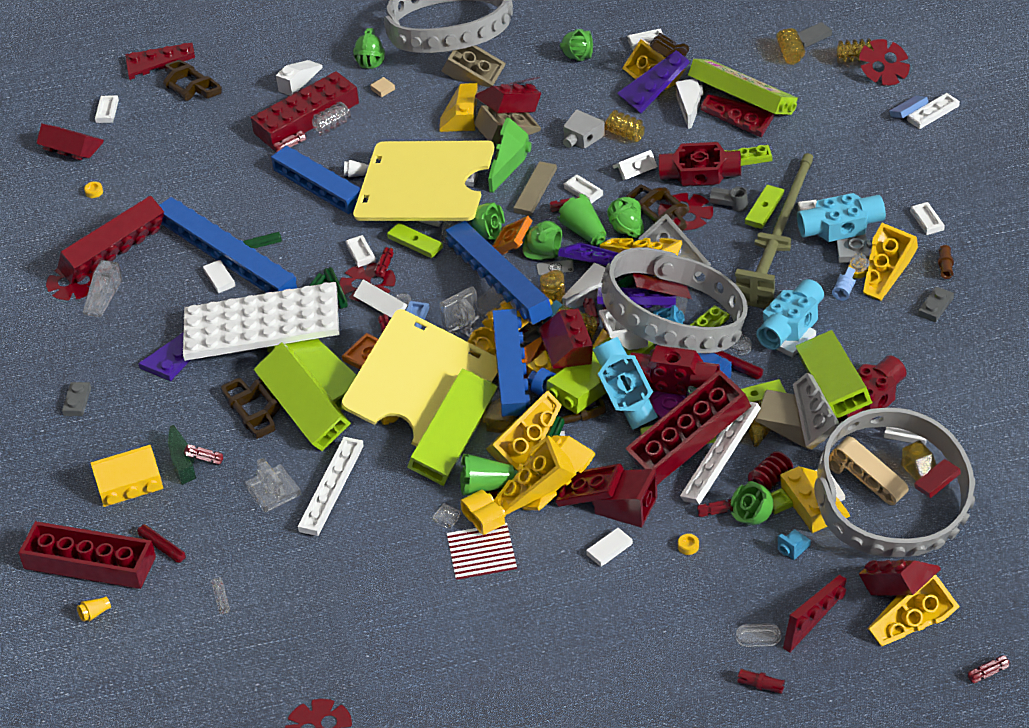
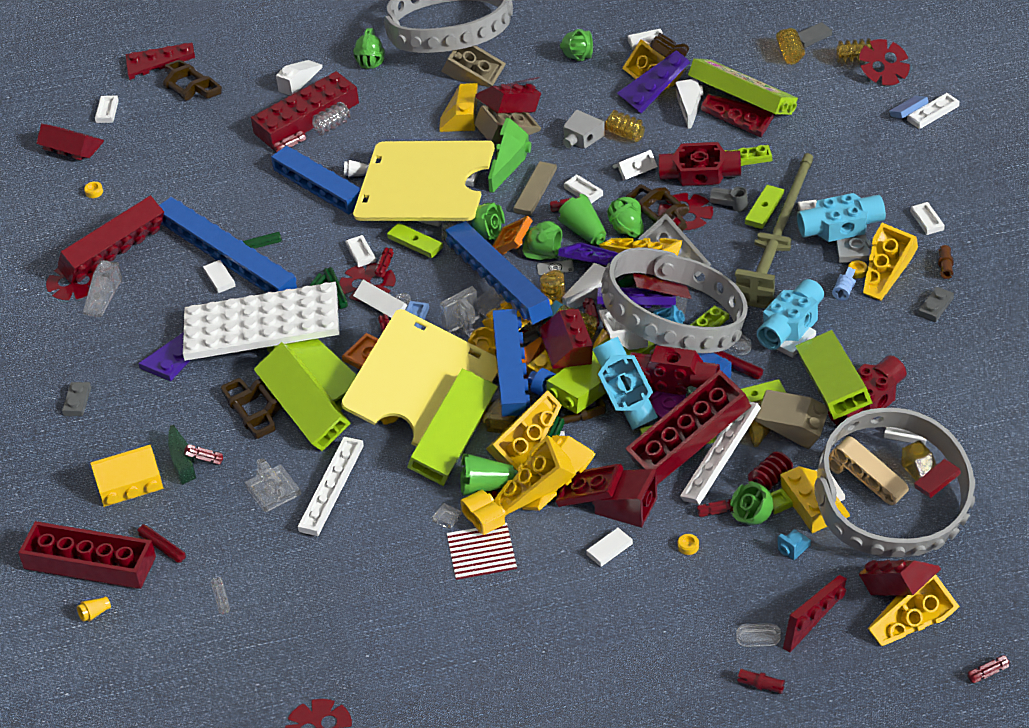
(382, 87): tan tile -> none
(814, 411): light grey wing -> none
(859, 262): clear bush -> none

